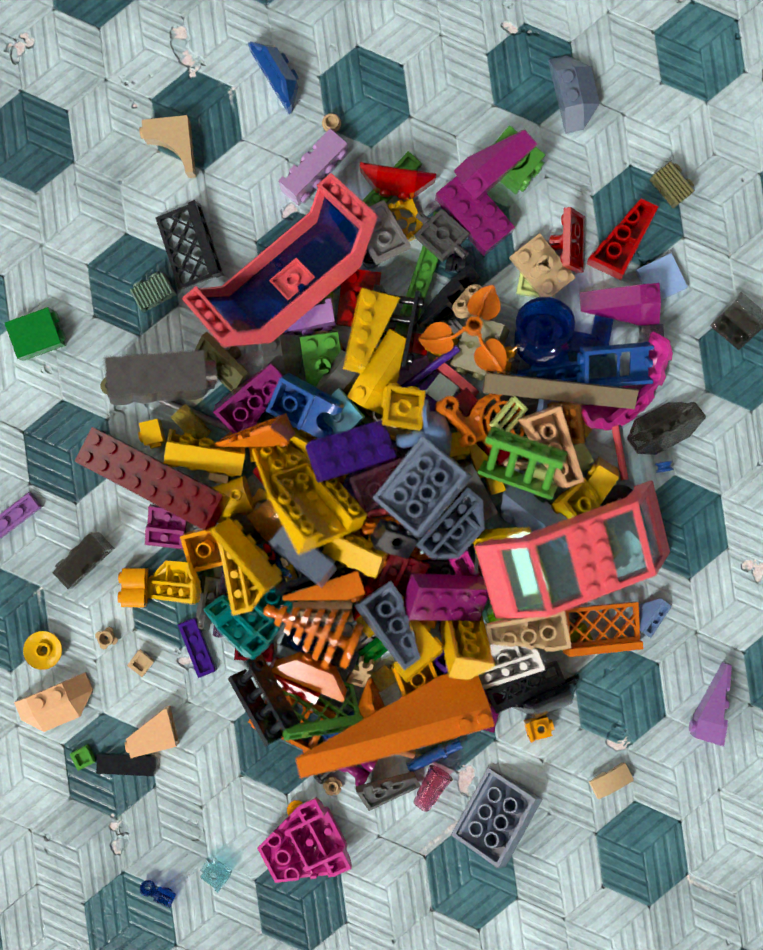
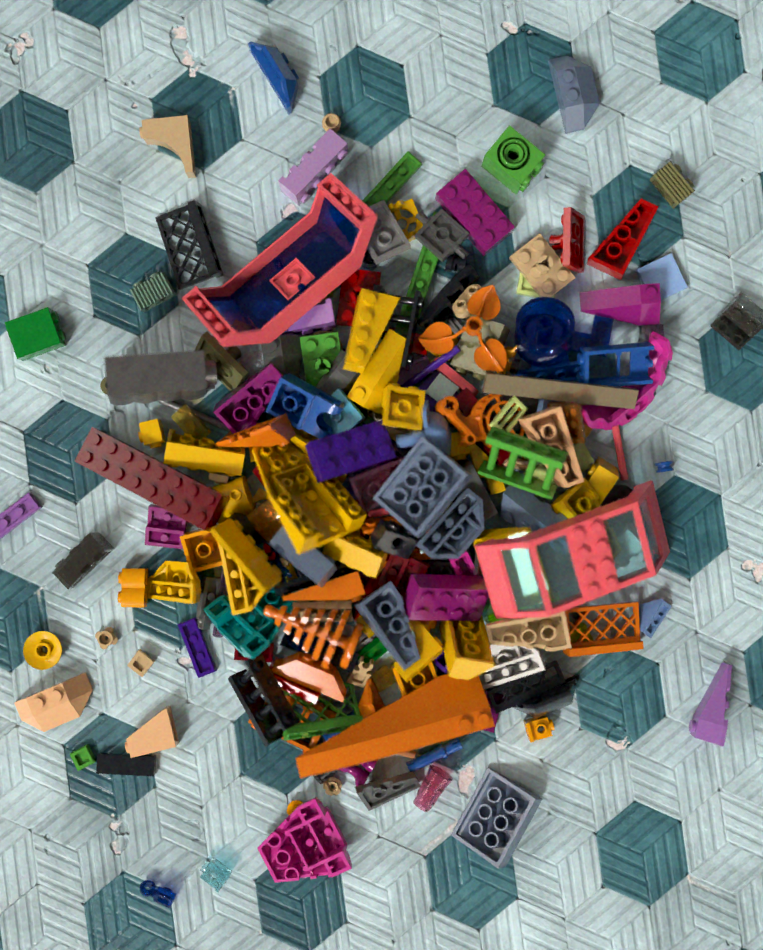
(396, 181): red wedge -> none
(487, 167): magenta wedge -> none
(611, 781): tan slope -> none
(664, 427): clear smoke wedge -> none

